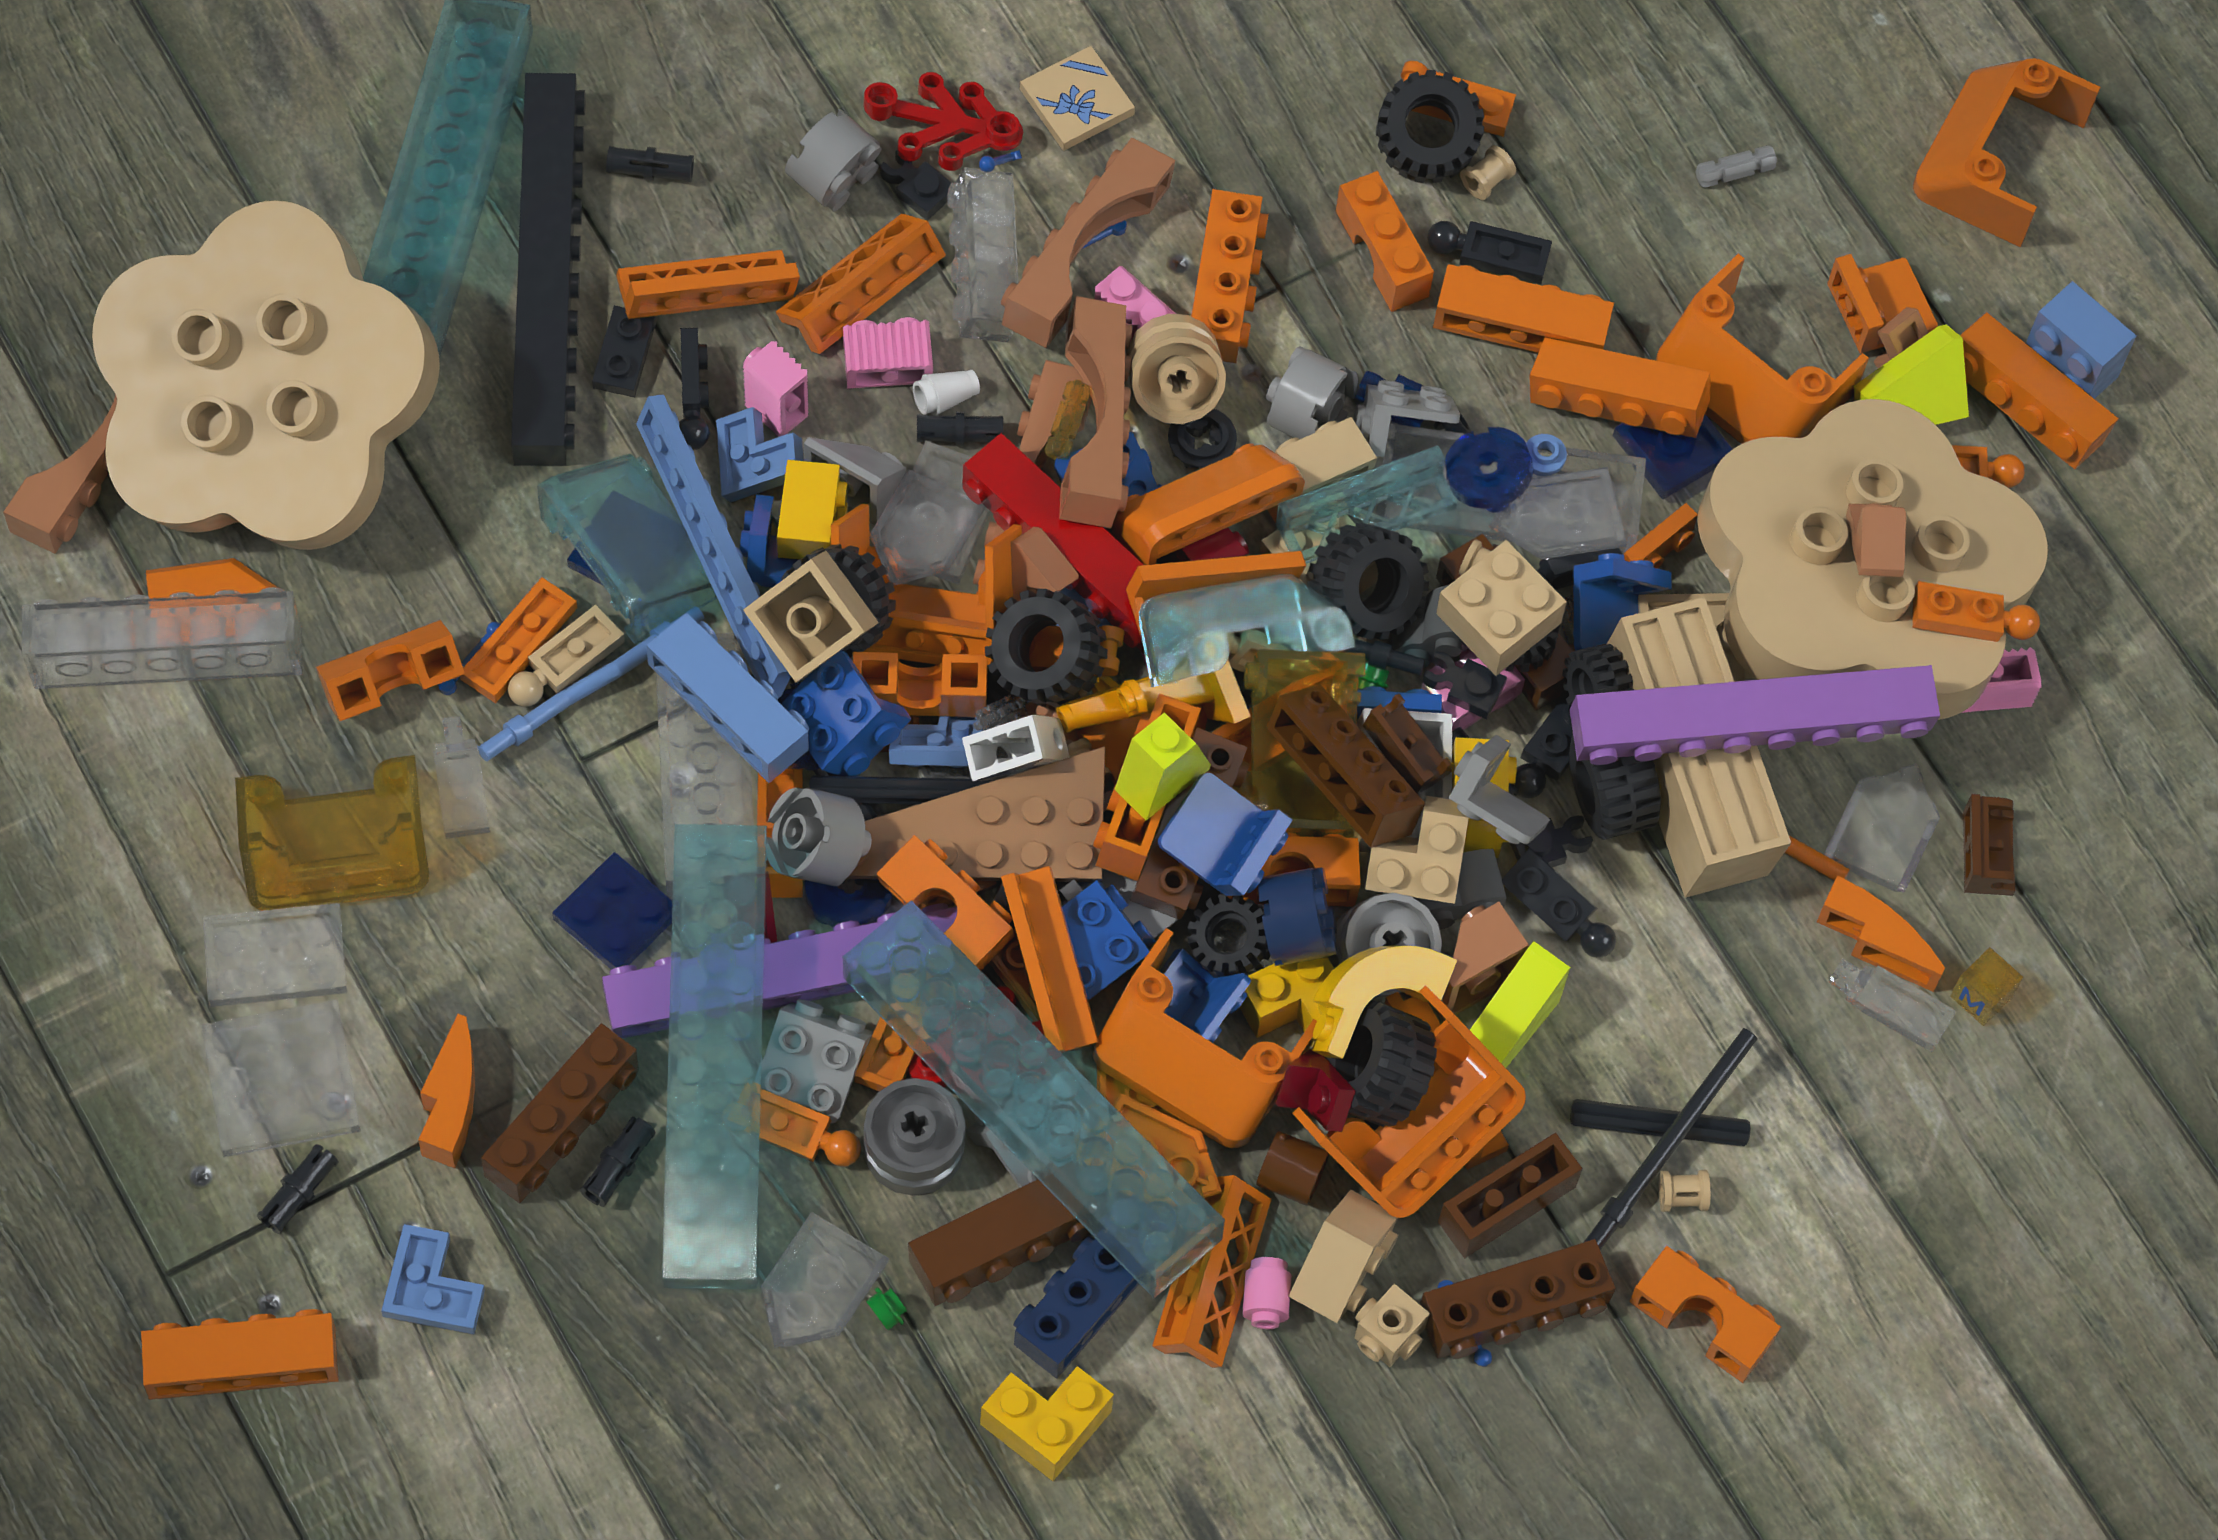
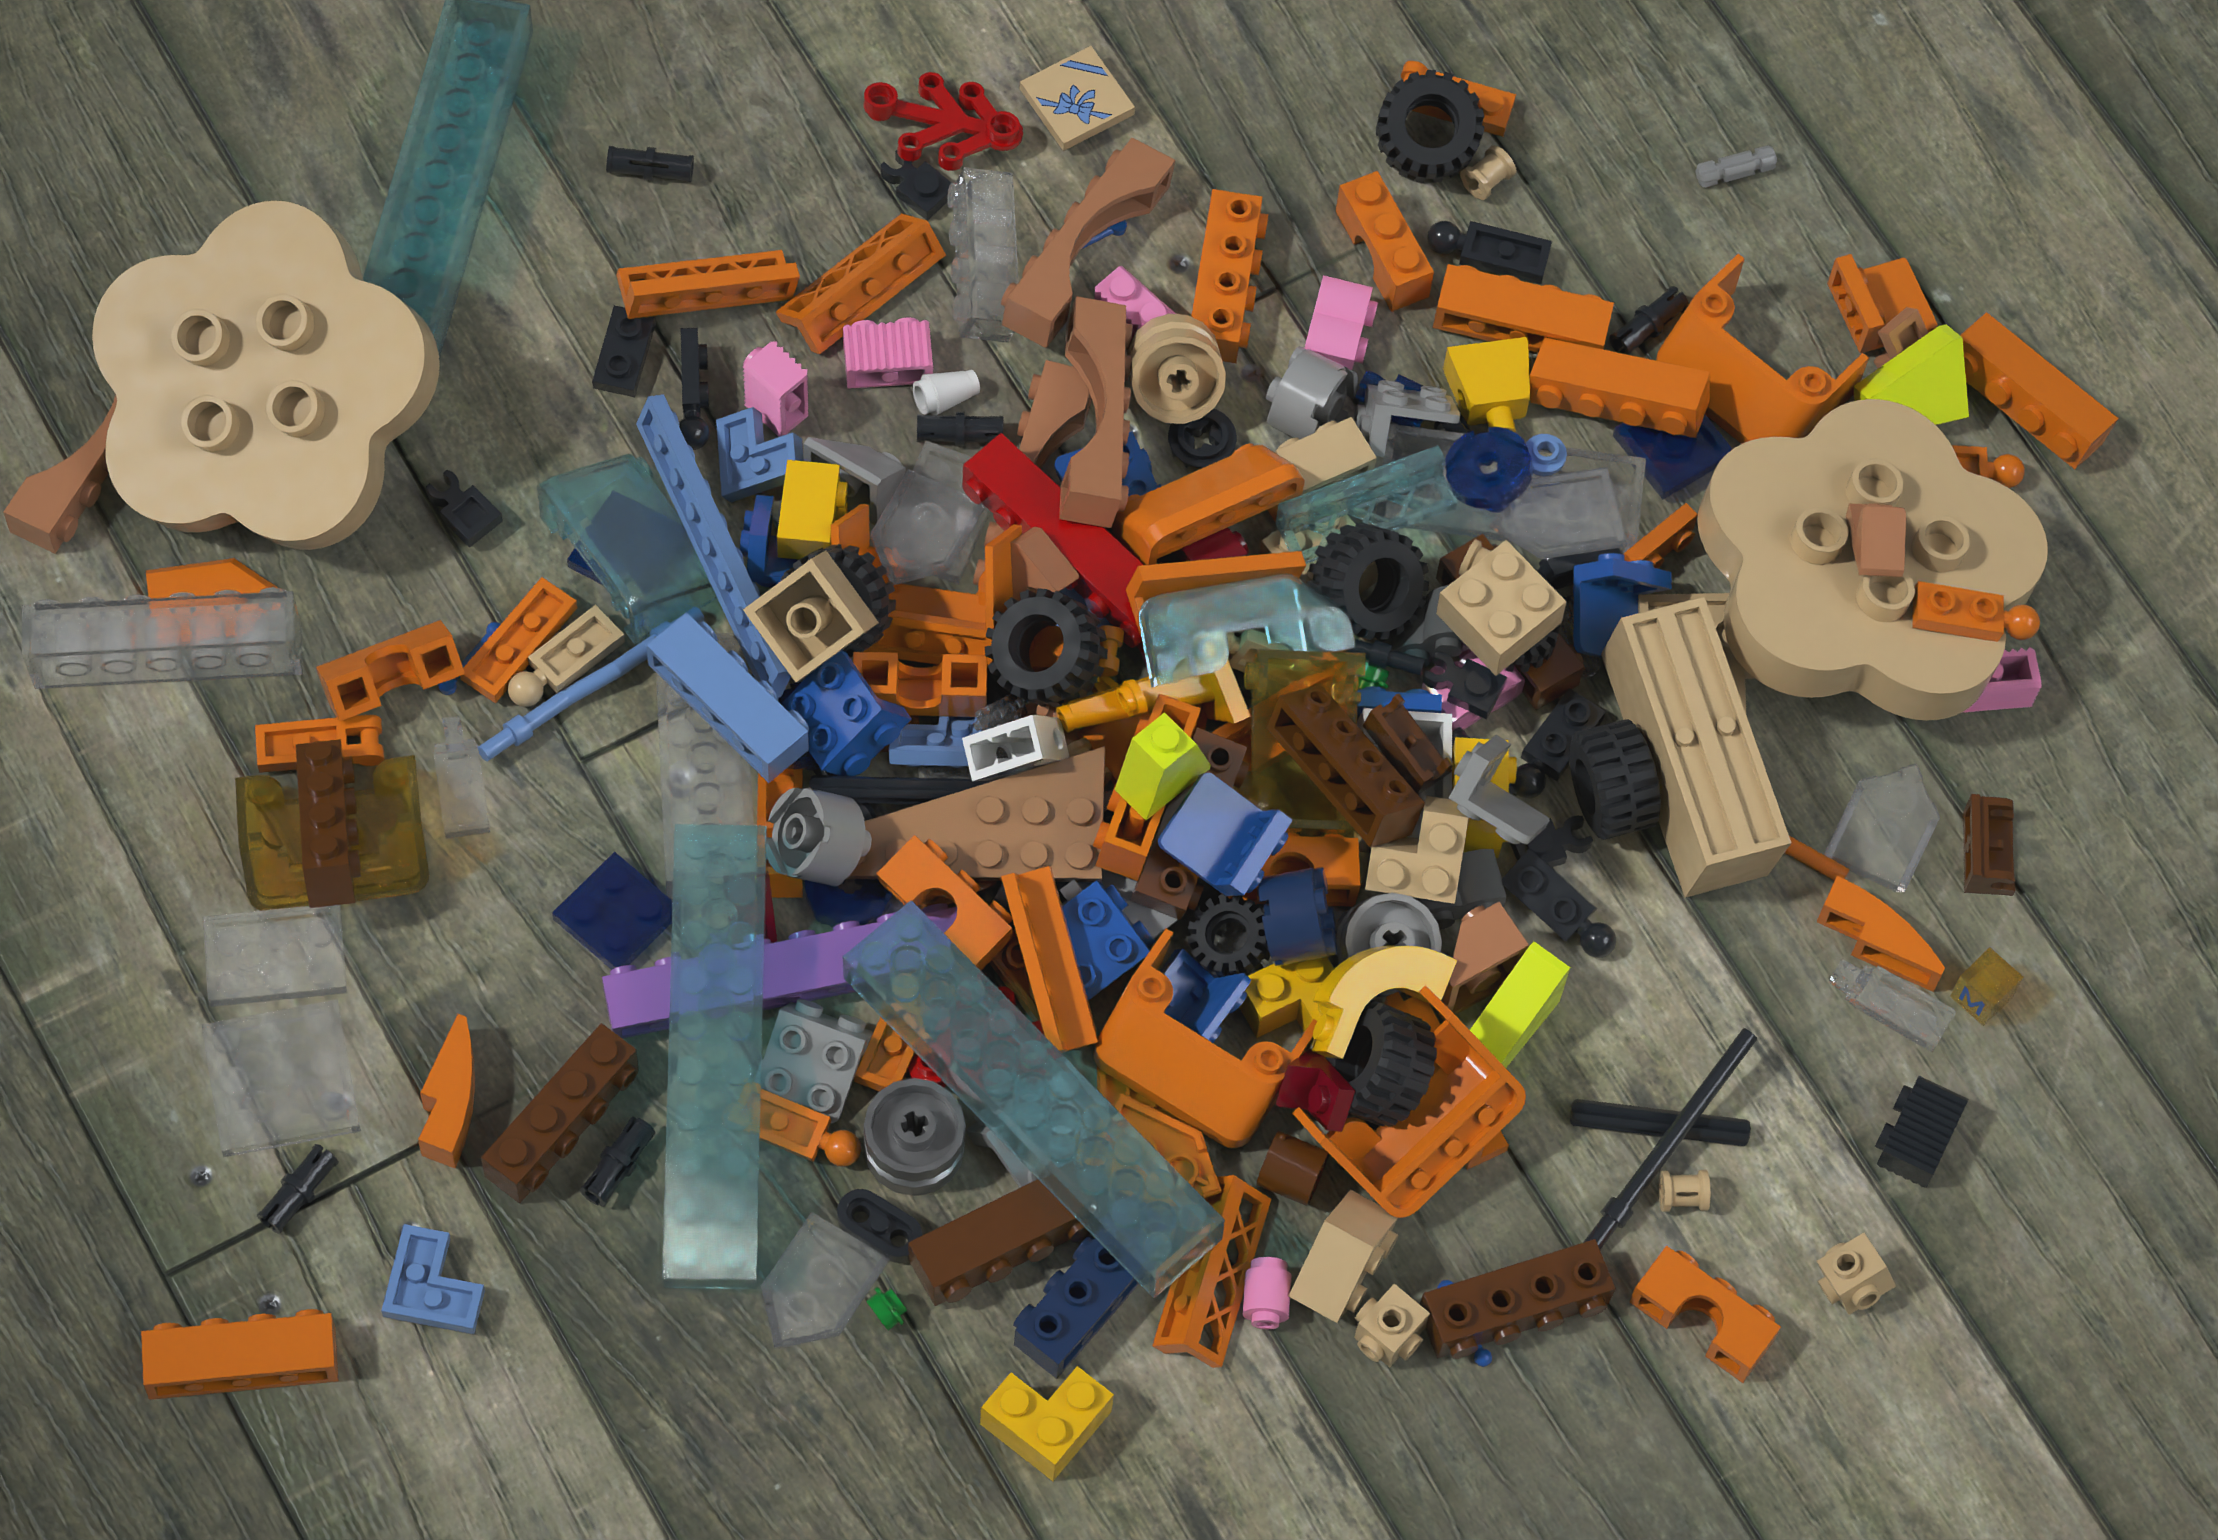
(278, 741): none -> orange plate
(326, 823): none -> reddish brown brick
(465, 513): none -> black plate
(545, 270): black brick -> none
(834, 159): light grey brick -> none
(882, 1225): none -> black plate
(988, 163): blue hinge -> none
(1067, 420): clear yellow axle -> none
(1339, 321): none -> bright pink brick
(1490, 381): none -> yellow torso
(1510, 1195): reddish brown brick -> none
(1595, 671): black tyre -> none
(1649, 321): none -> black pin
(1754, 714): medium lavender brick -> none
(1854, 1274): none -> tan brick
(1921, 1131): none -> black brick
(1967, 179): orange windscreen -> none
(2081, 339): medium blue brick -> none

